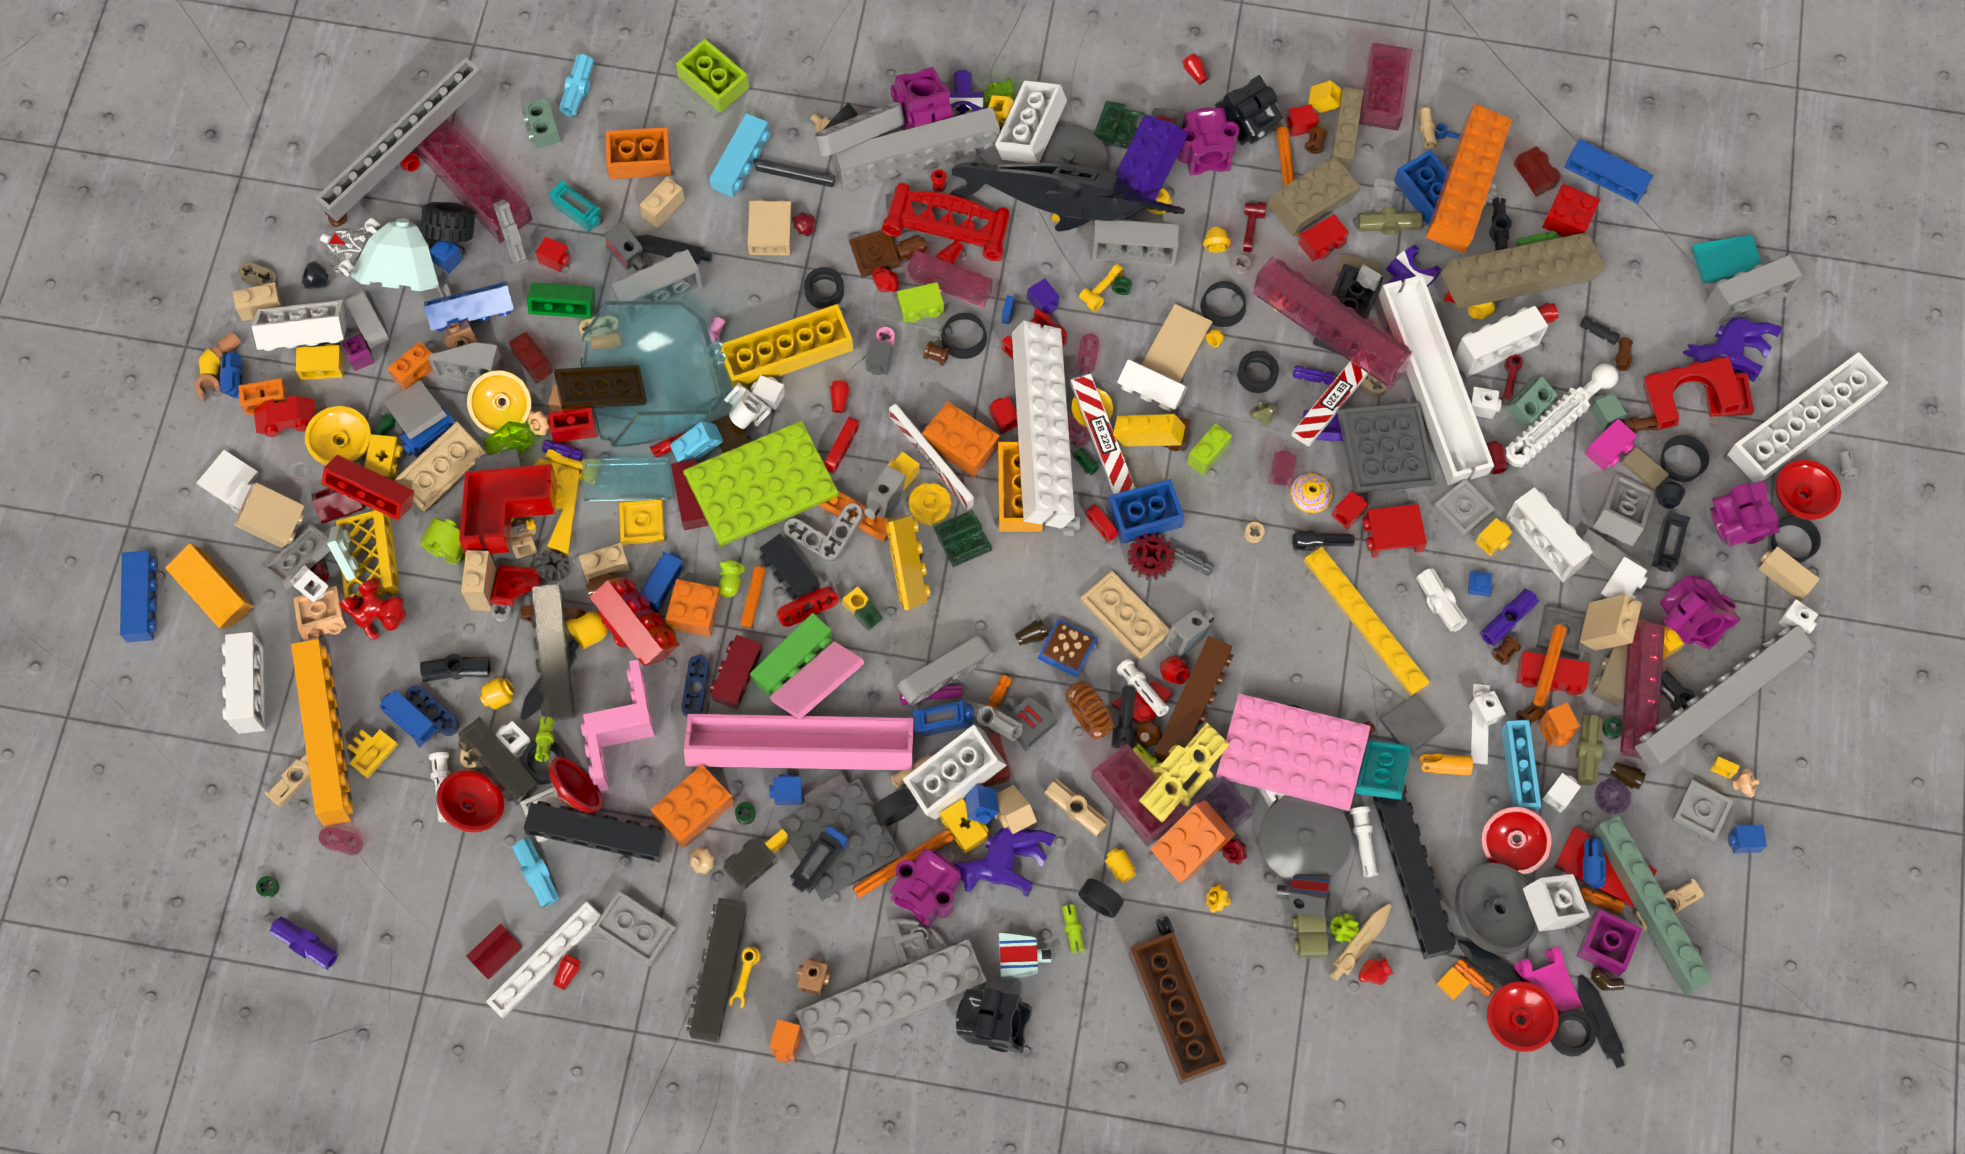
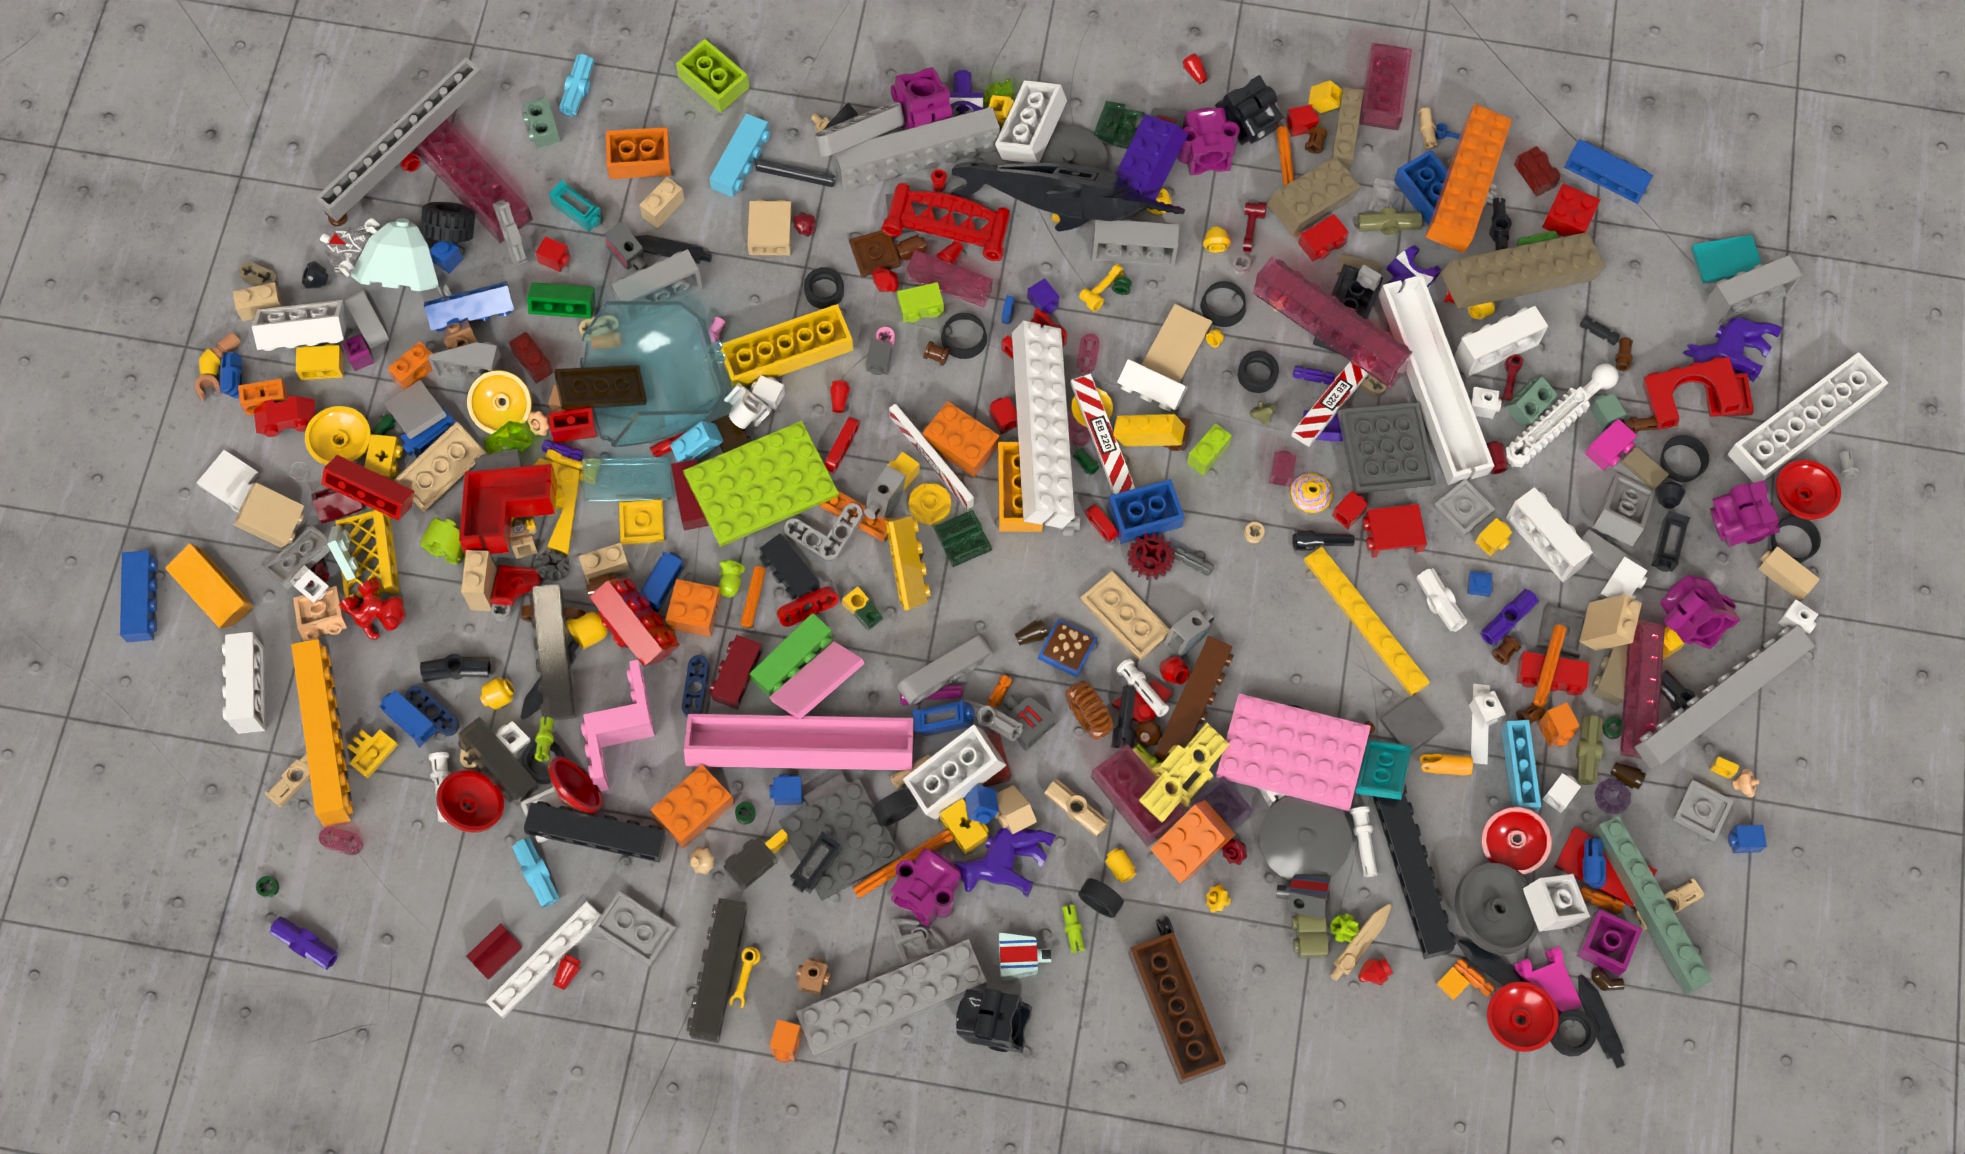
(838, 836): blue tile -> none
(1549, 312): red cone -> none

